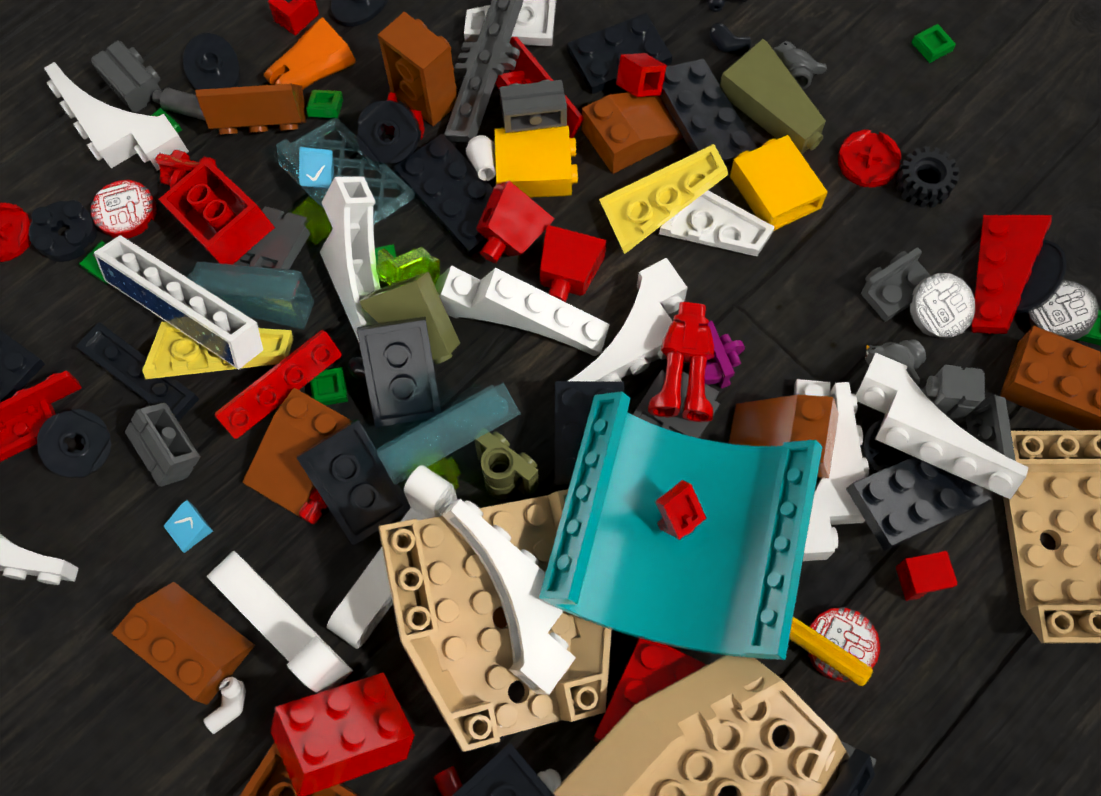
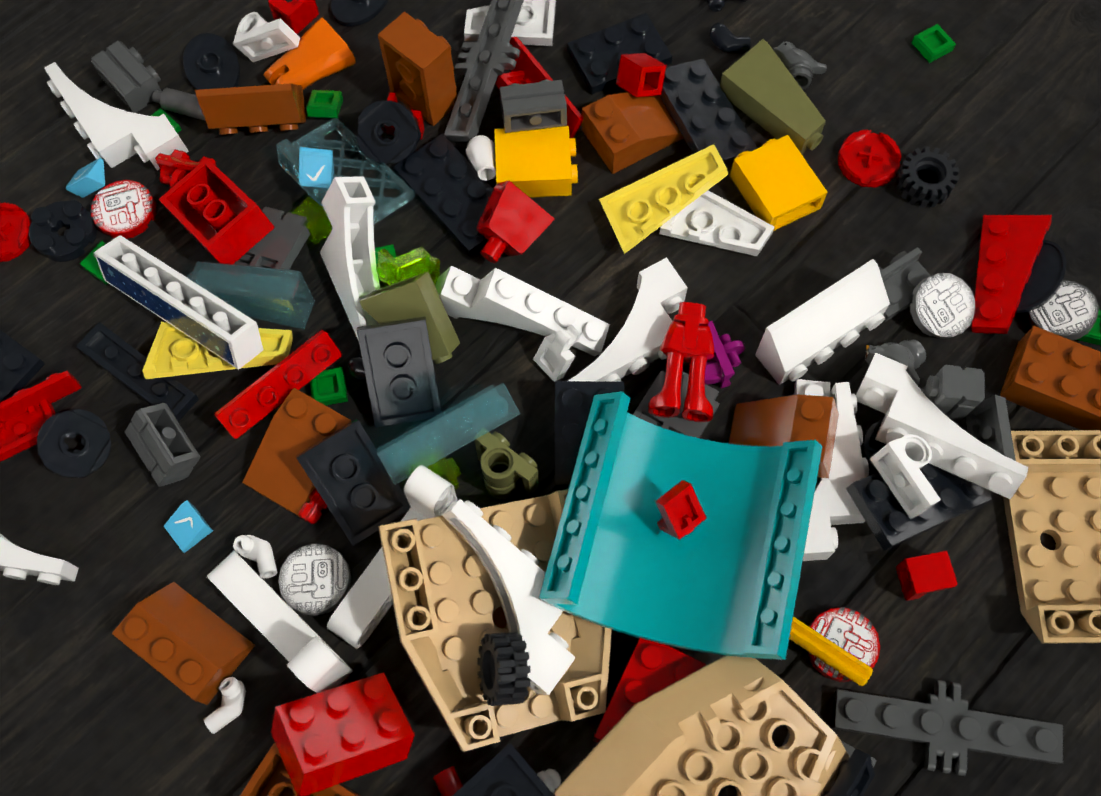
(88, 179): none -> medium azure slope
(258, 551): none -> white arm
(263, 39): none -> white plate
(314, 579): none -> tile
(503, 668): none -> black tyre
(554, 352): none -> white plate
(569, 261): red torso -> none
(824, 324): none -> white slope
(900, 468): none -> white plate
(947, 727): none -> dark grey hinge

